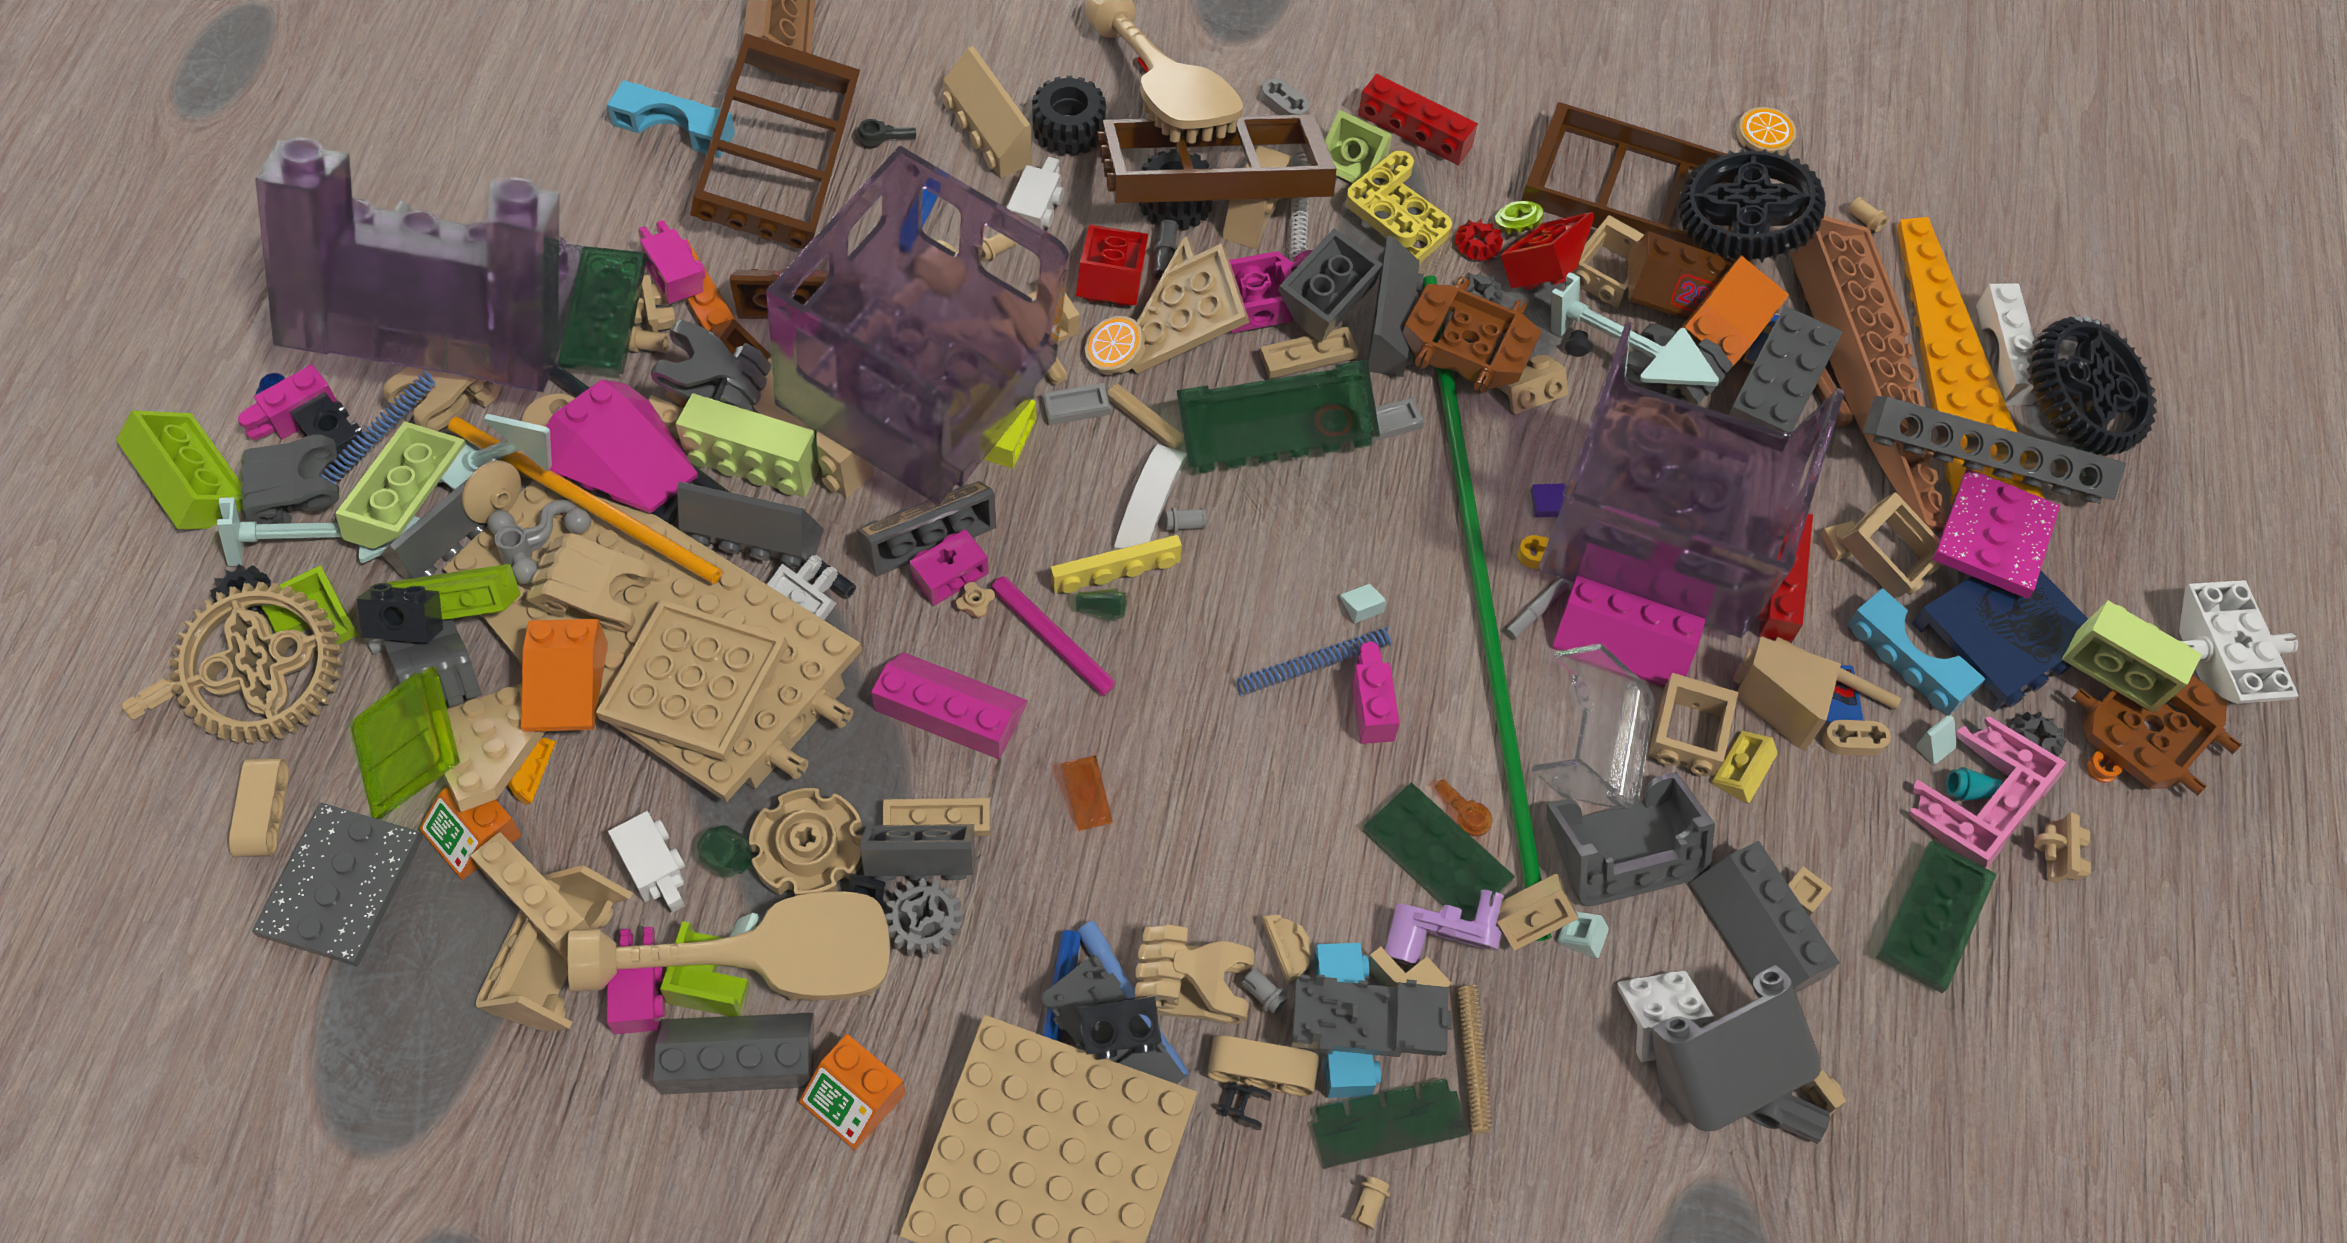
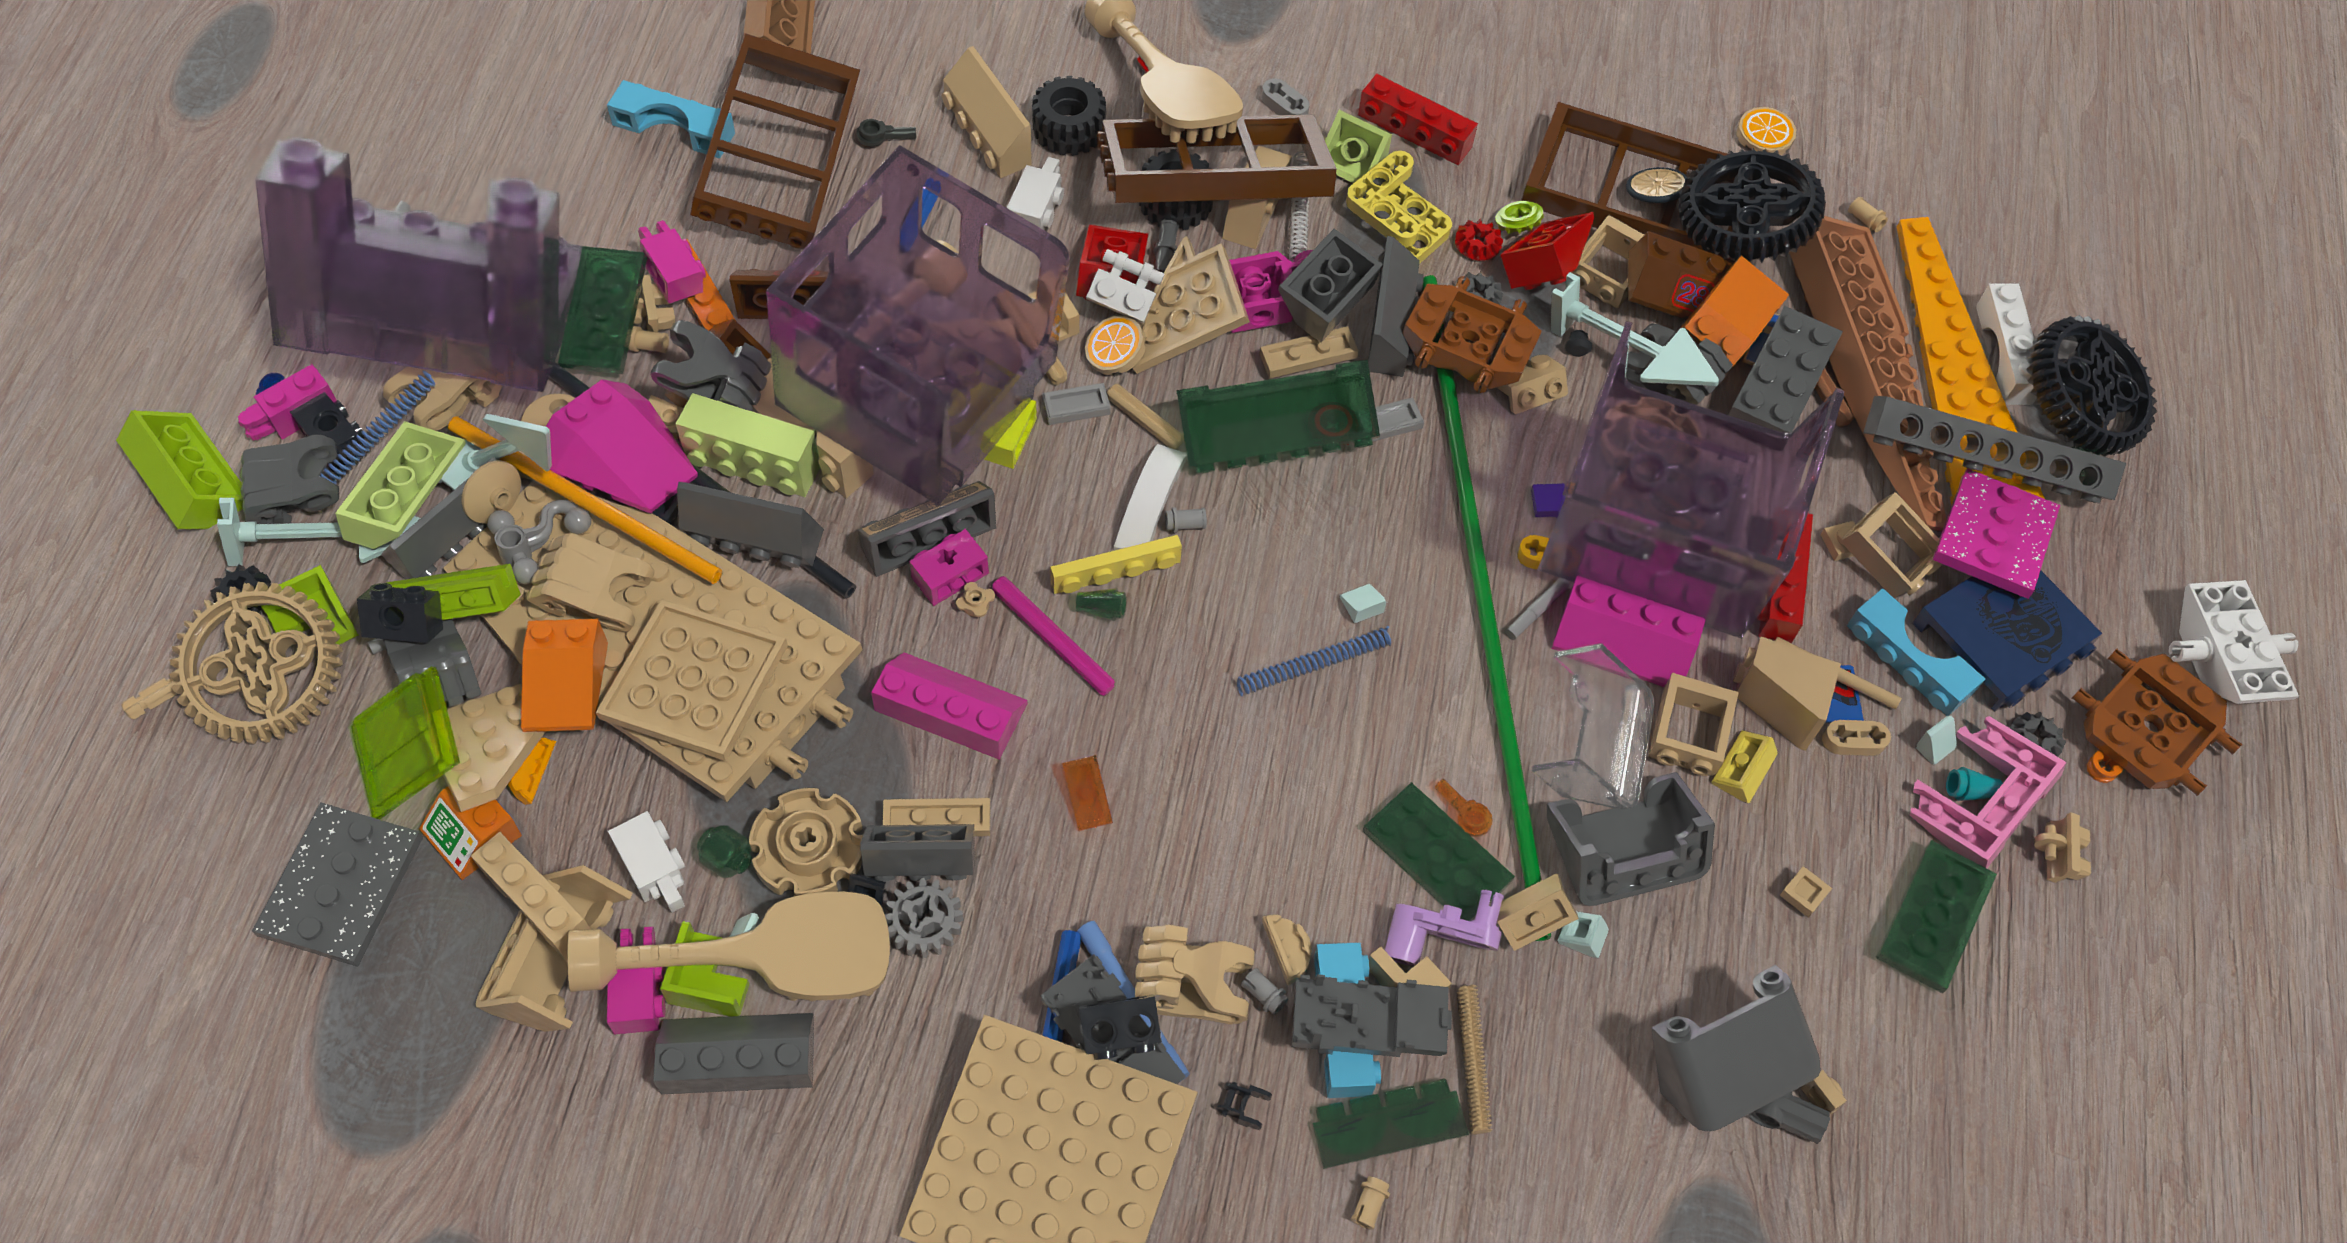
(259, 807): tan beam -> none
(802, 592): white hinge -> none
(852, 1092): orange slope -> none
(995, 246): tan pin -> none
(1121, 295): none -> white plate
(1263, 1065): tan beam -> none
(1374, 697): dark pink hinge -> none
(1656, 185): none -> tan wheel
(1659, 999): white bracket -> none
(1763, 918): dark grey slope -> none
(2132, 656): yellowish green brick -> none

